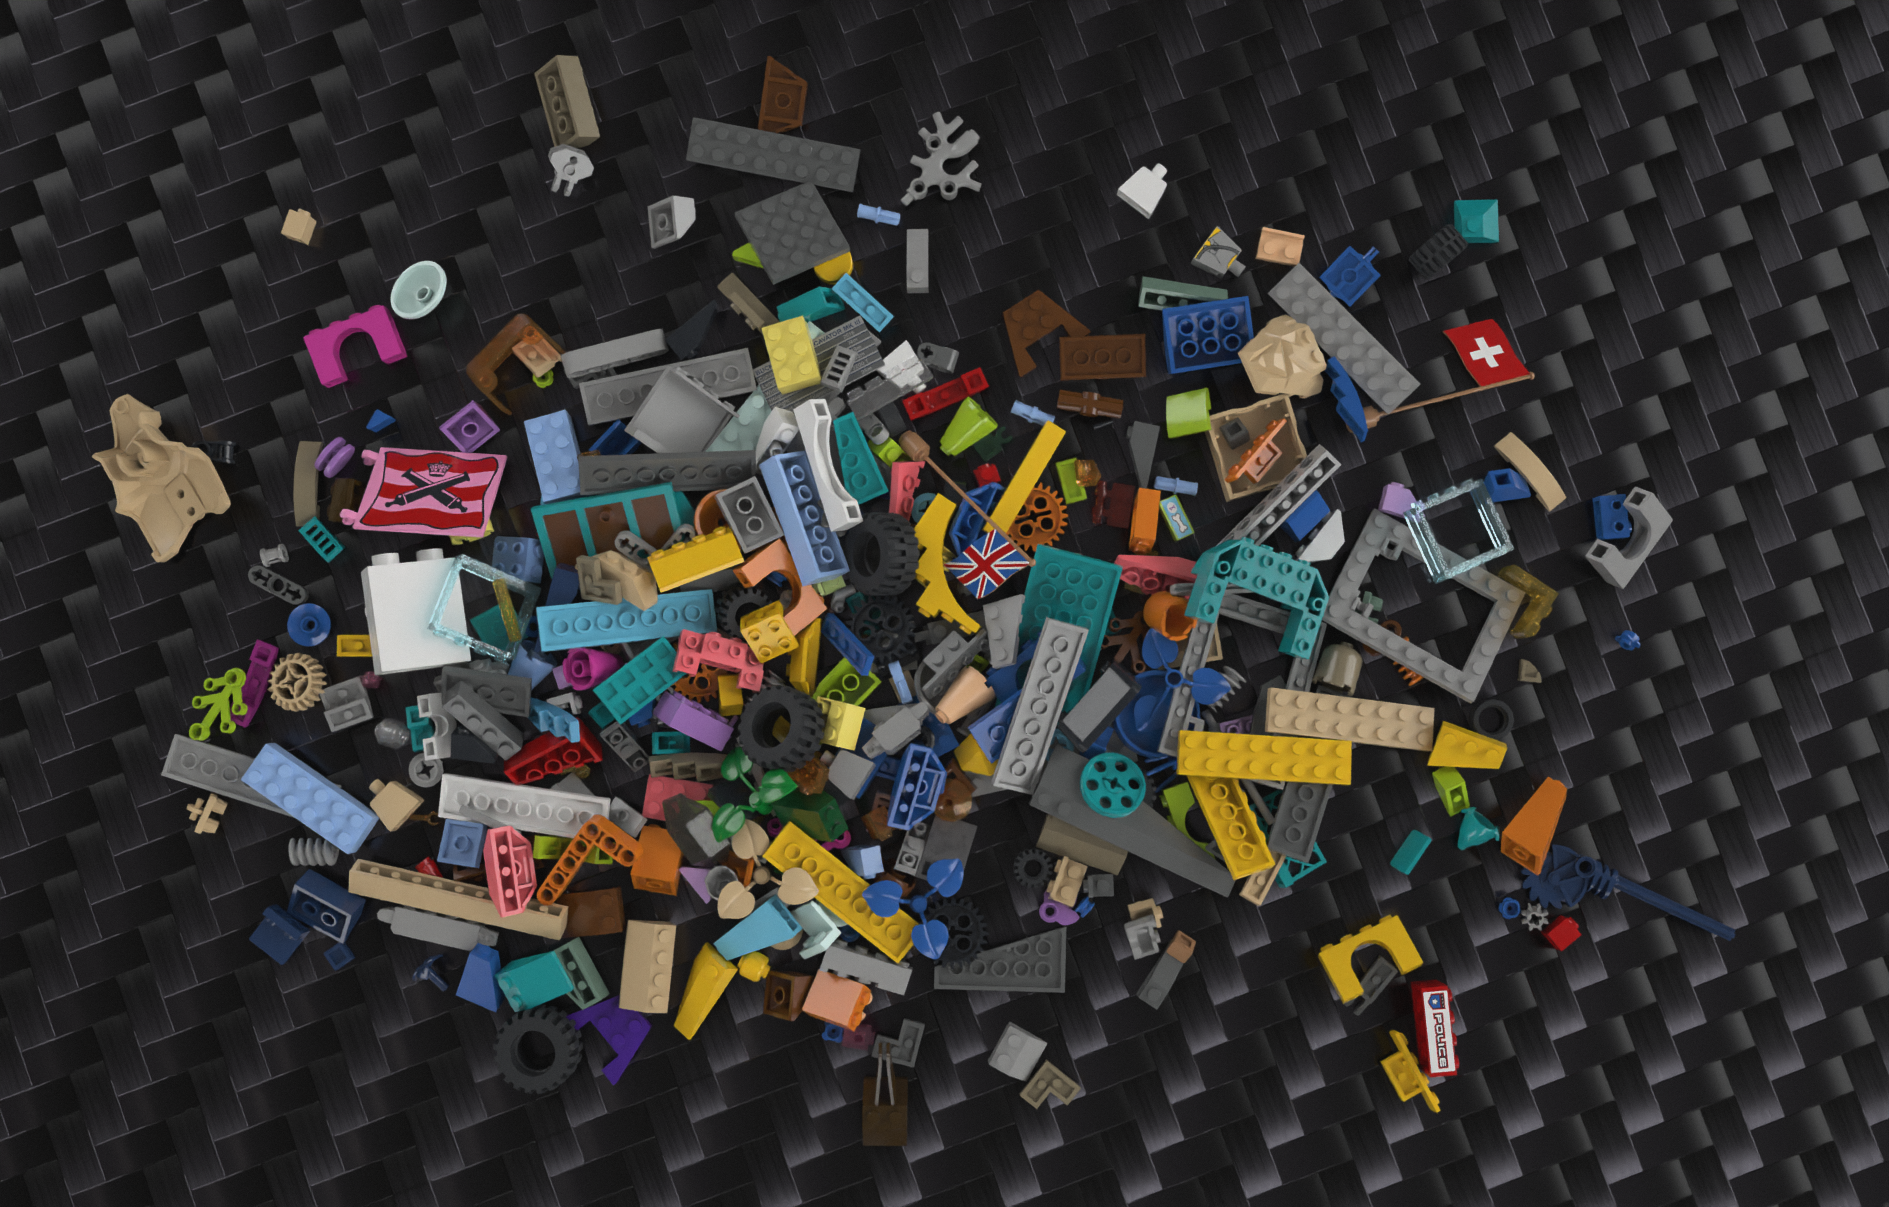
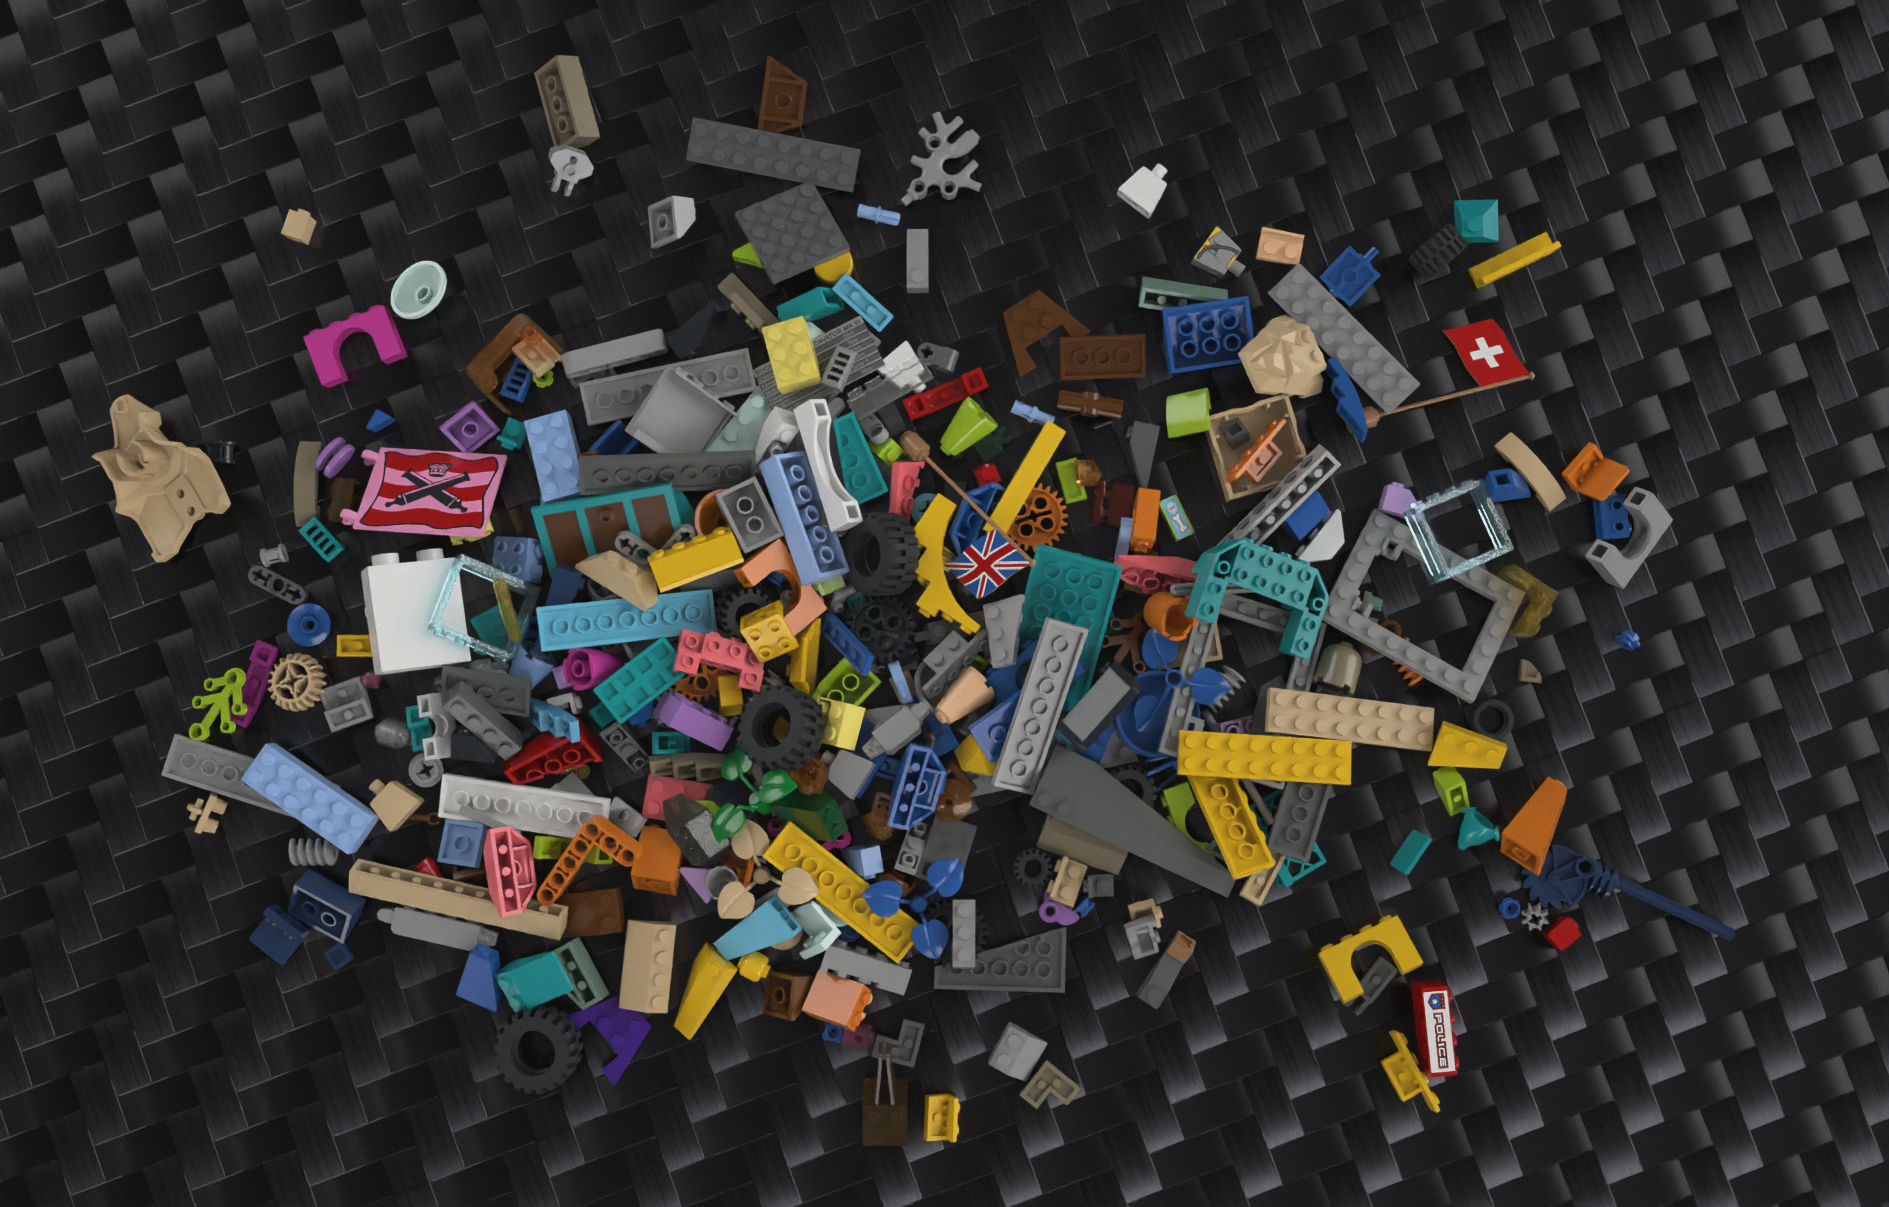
(425, 971): dark blue plant -> none
(505, 391): none -> blue slope
(513, 434): none -> teal bracket
(592, 584): dark tan plate -> none
(941, 1117): none -> yellow bracket
(963, 934): none -> light grey arch
(1121, 789): teal wedge -> none
(1124, 537): none -> light blue piece
(1175, 485): light blue axle -> none
(1513, 260): none -> yellow fence
(1594, 474): none -> orange bracket

